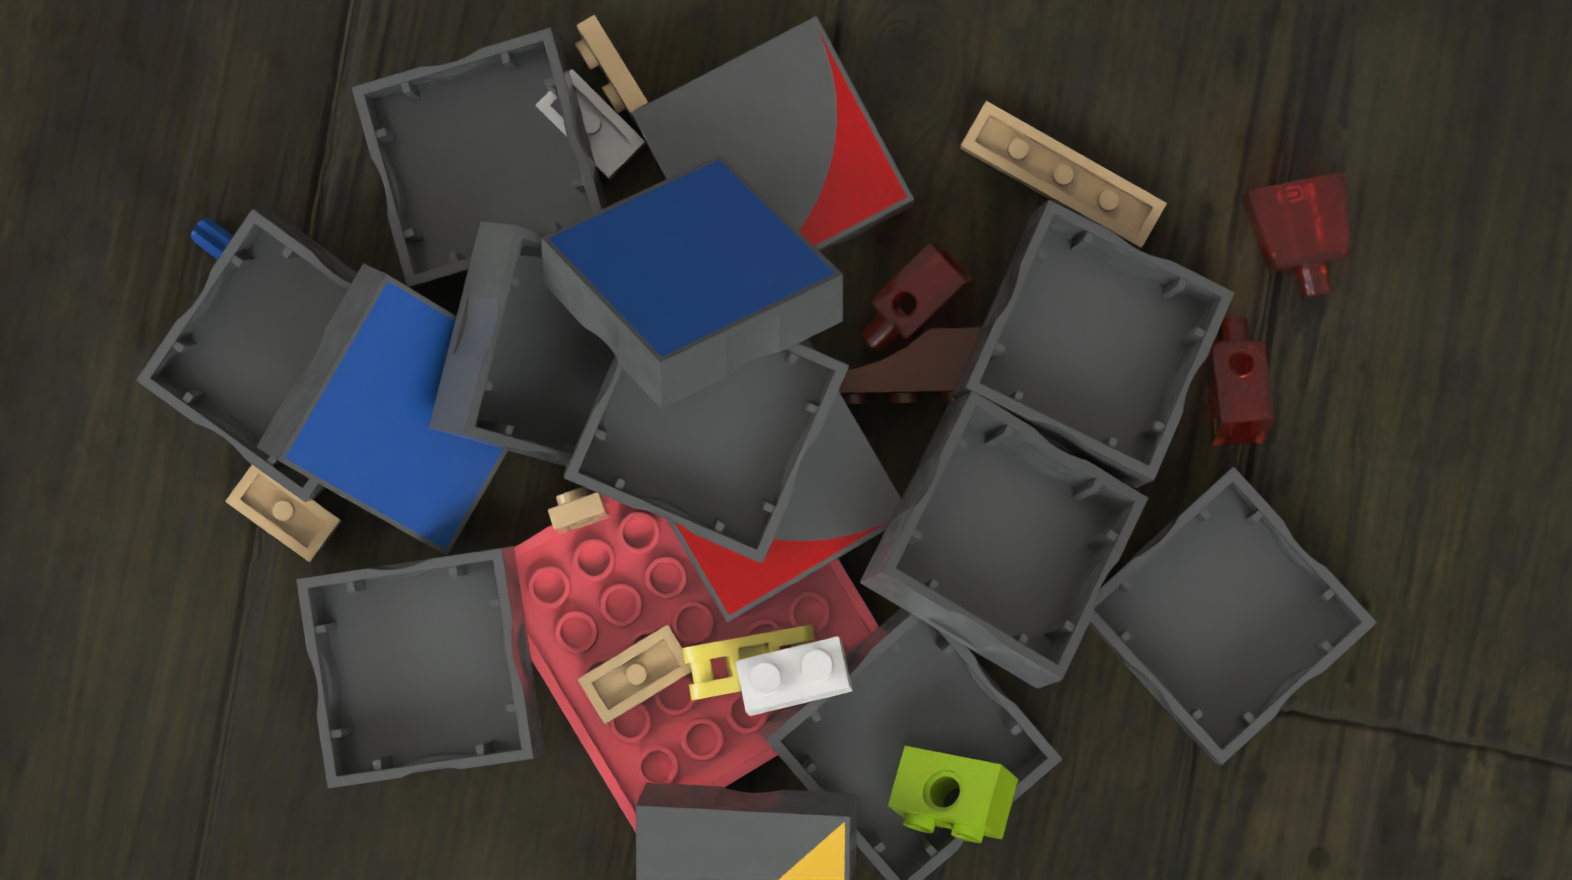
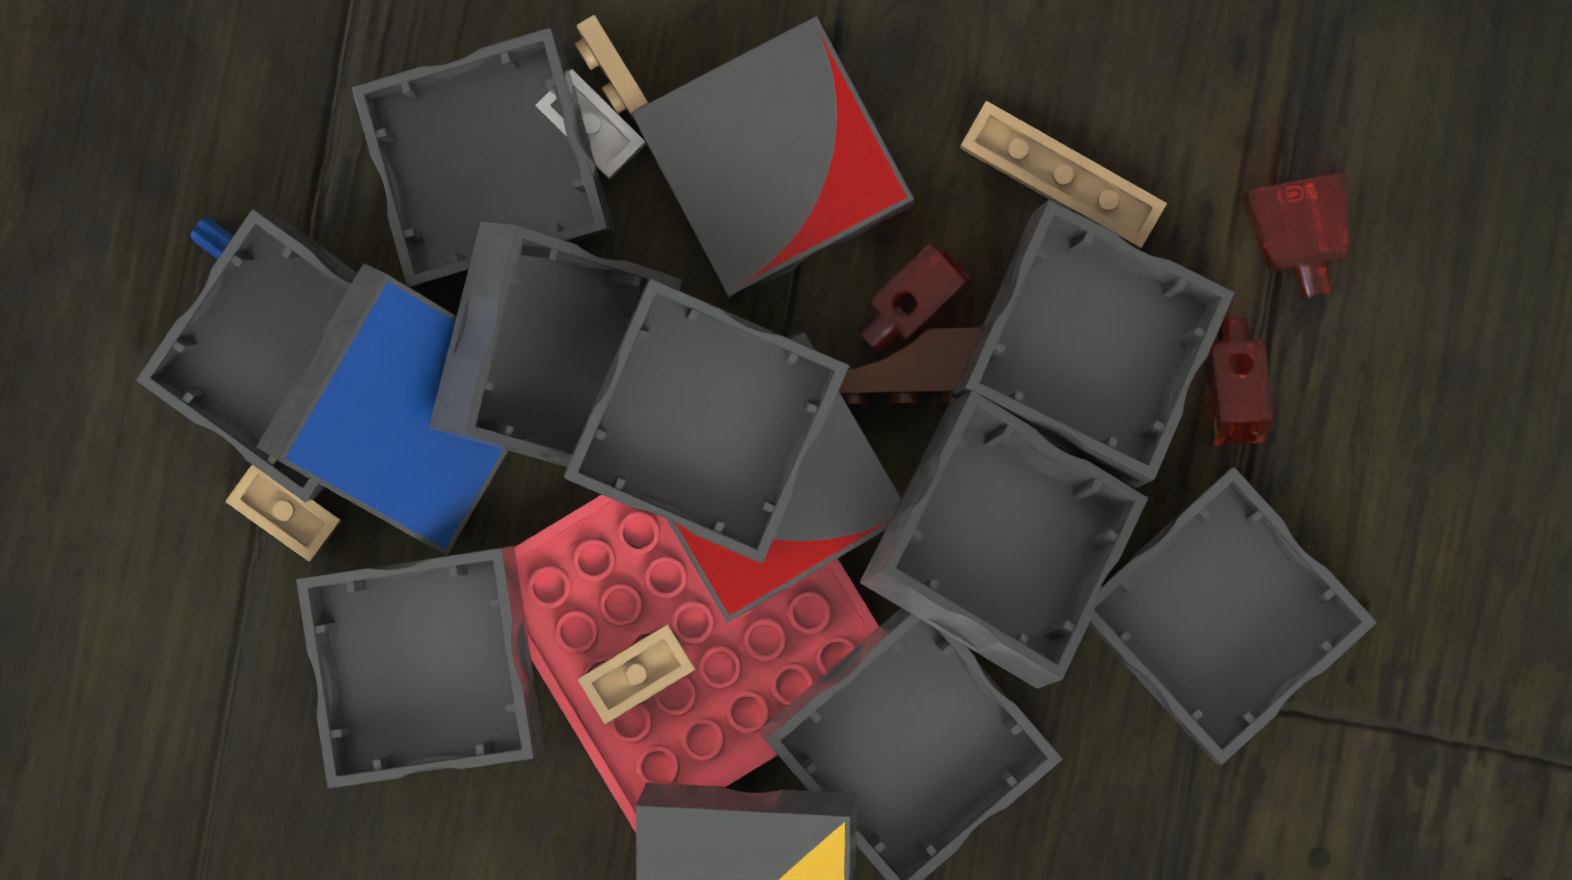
(577, 510): tan plate -> none
(692, 280): blue tile -> none
(734, 650): light yellow plate -> none
(793, 676): white plate -> none
(929, 776): lime brick -> none

